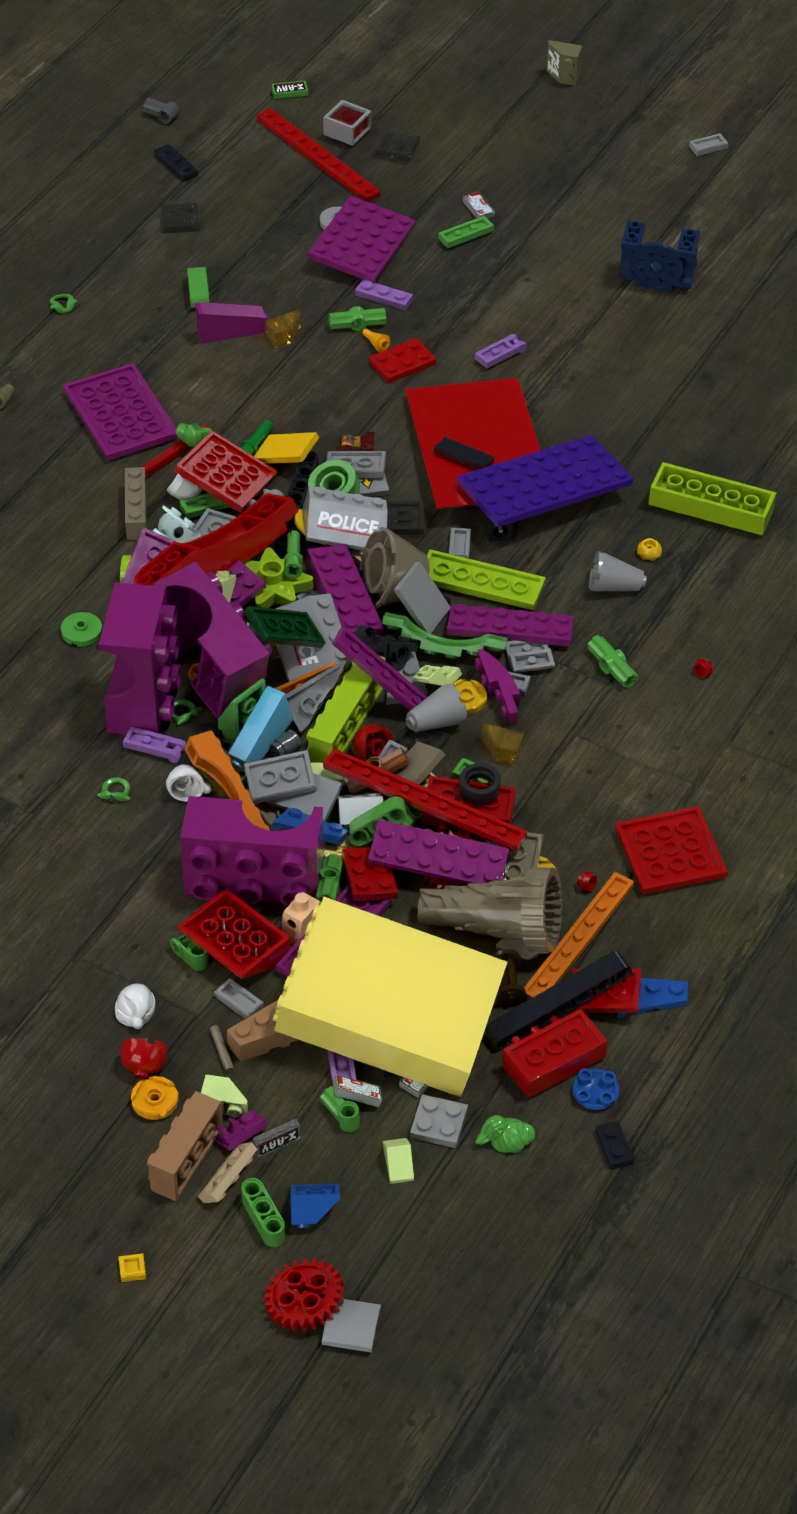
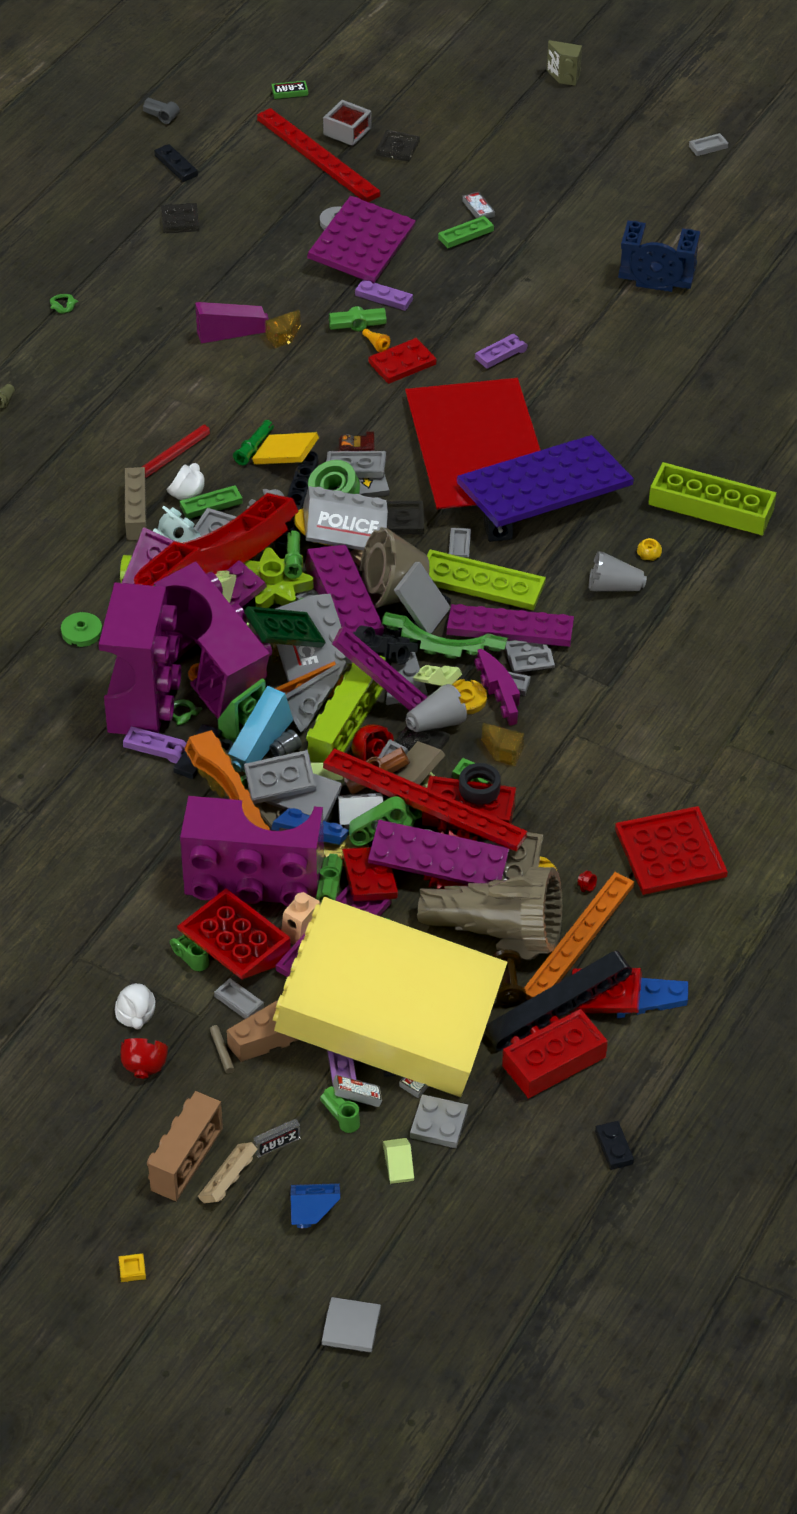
(120, 411): magenta plate -> none
(120, 796): bright green piece -> none
(154, 1088): light orange plate -> none
(186, 782): white piece -> none
(192, 433): bright green hair -> none
(197, 285): bright green beam -> none
(224, 1090): yellowish green slope -> none
(225, 471): red plate -> none
(240, 1130): magenta plate -> none
(263, 1221): bright green beam -> none
(304, 1295): red gear -> none
(463, 454): black tile -> none
(506, 1134): bright green hair -> none
(595, 1088): blue dish -> none
(612, 661): bright green piece -> none
(703, 668): red plate -> none

